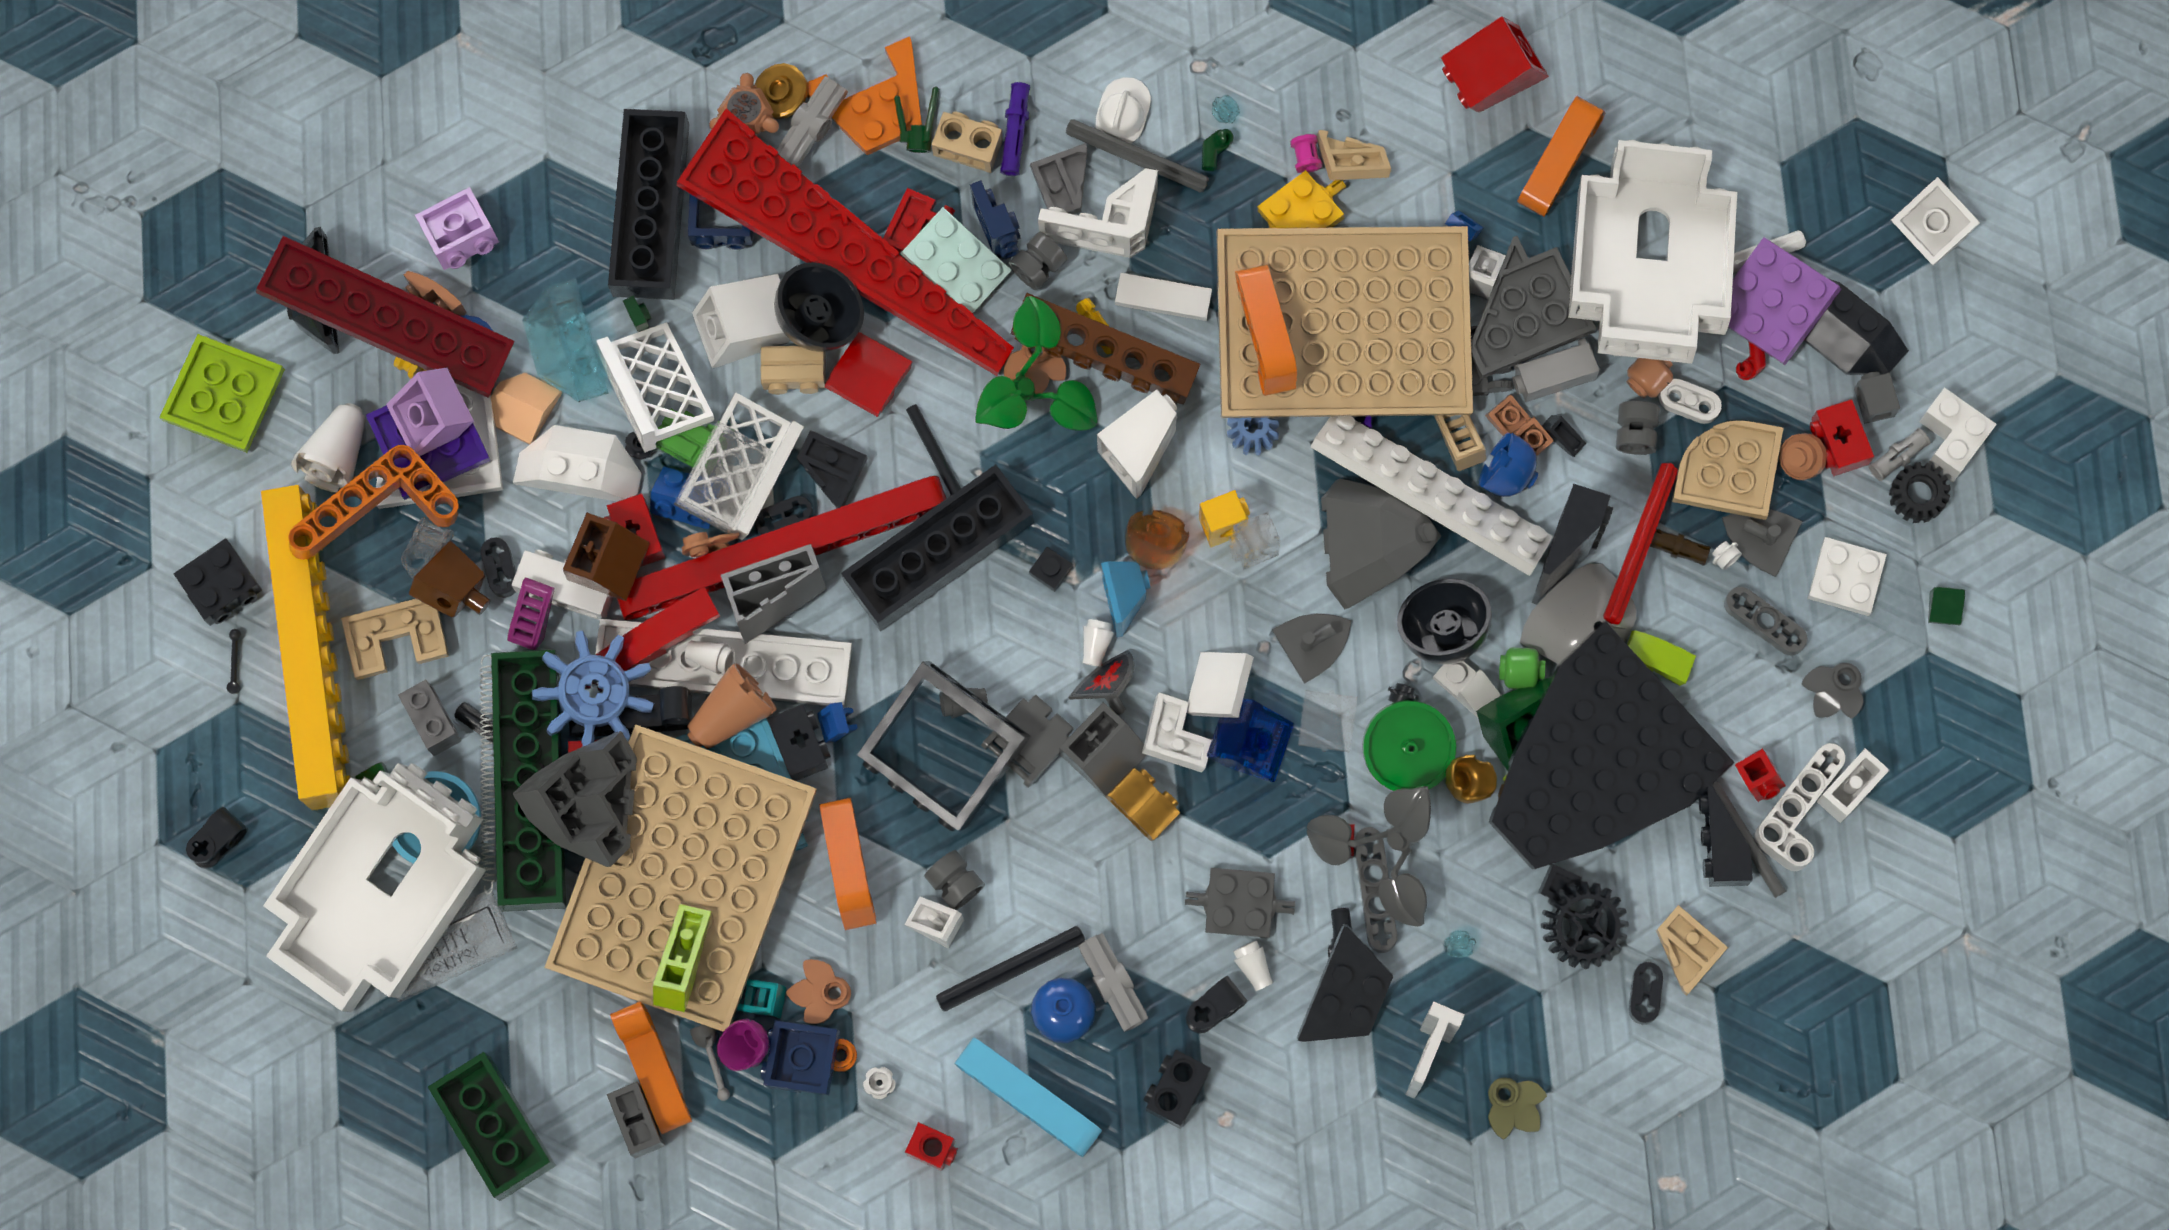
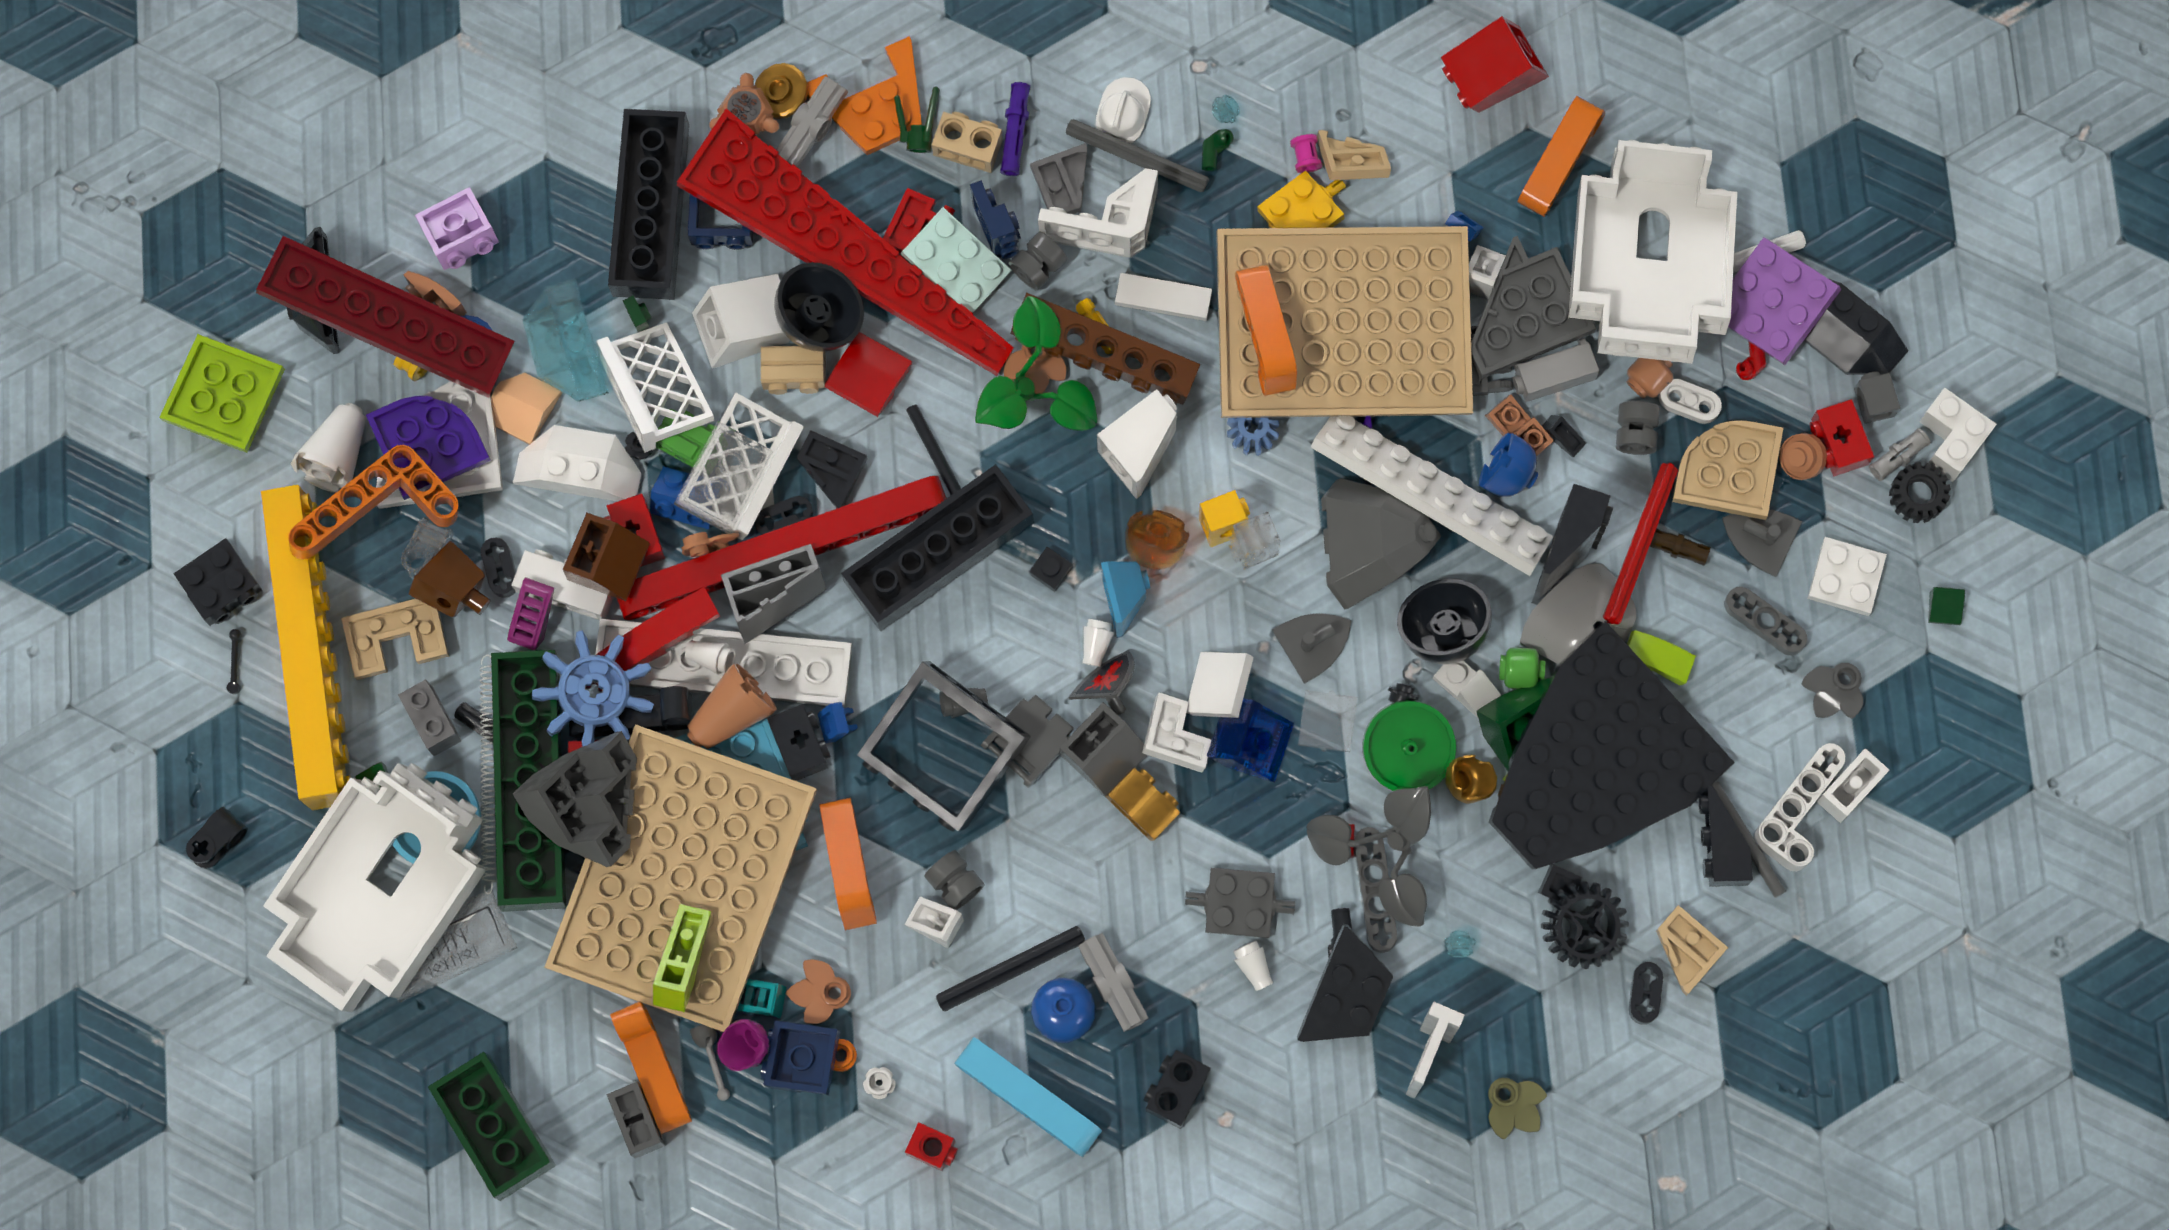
(430, 411): lavender slope -> none
(1219, 1002): black piece -> none
(1467, 453): tan slope -> none
(1726, 555): white plate -> none
(1760, 776): red brick -> none
(1935, 221): white slope -> none

